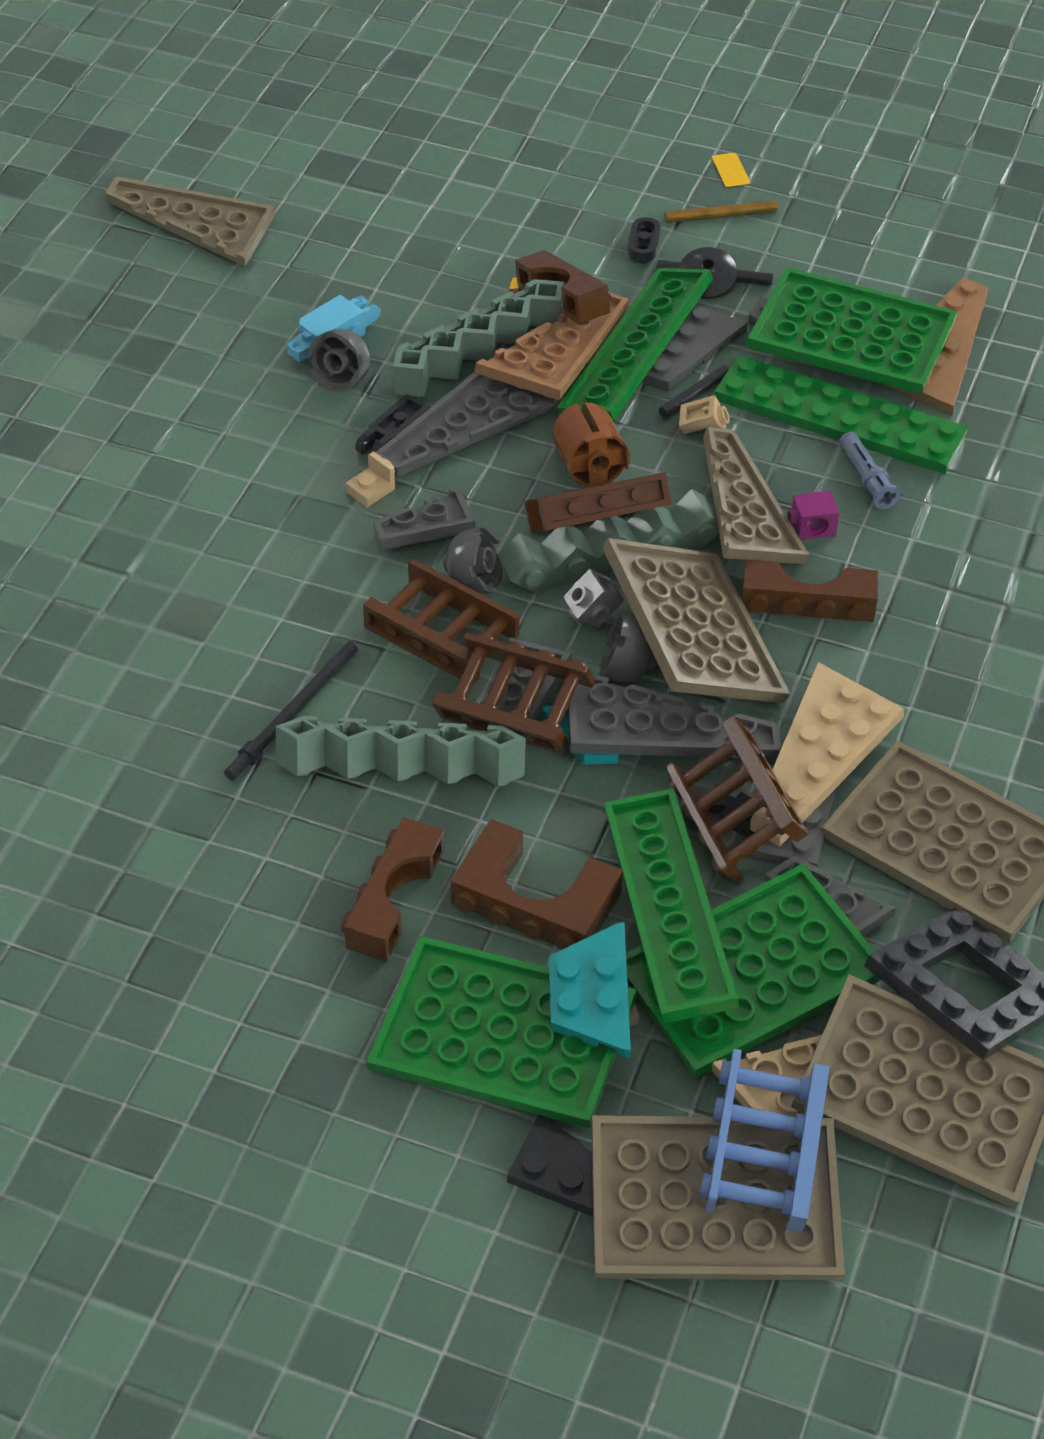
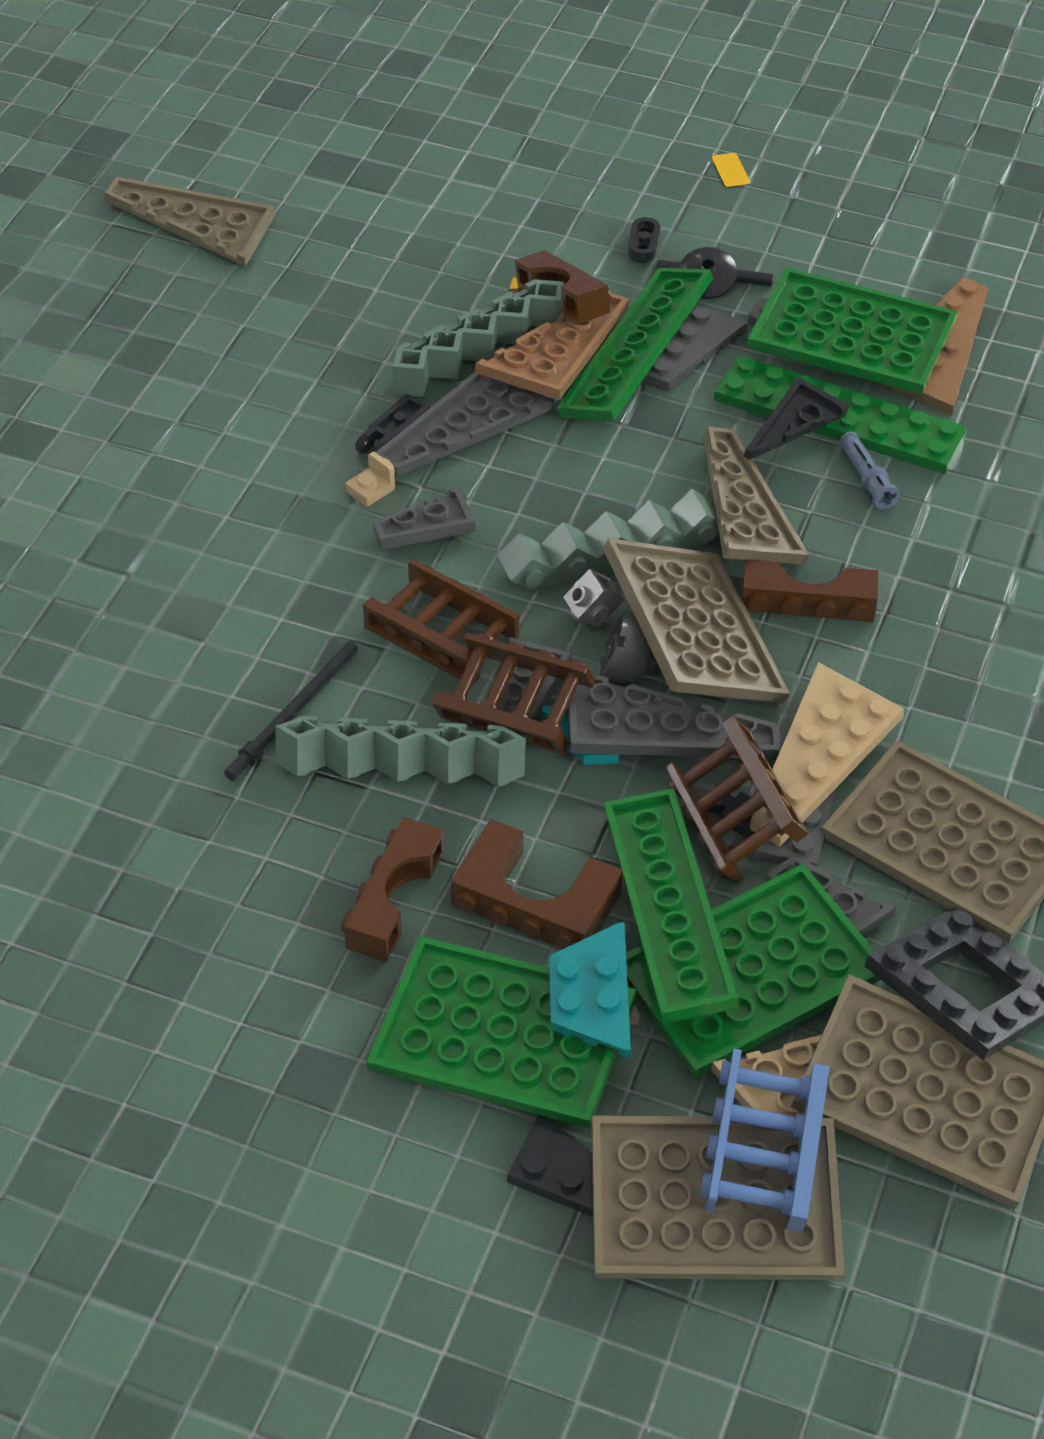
(332, 315): medium azure hinge -> none
(339, 359): dark grey cylinder -> none
(474, 560): dark grey cylinder -> none
(590, 445): dark orange cylinder -> none
(598, 502): reddish brown fence -> none
(693, 392): black bar -> none
(702, 414): tan bracket -> none
(720, 211): pearl gold bar -> none
(797, 414): none -> black wing
(814, 515): magenta brick -> none

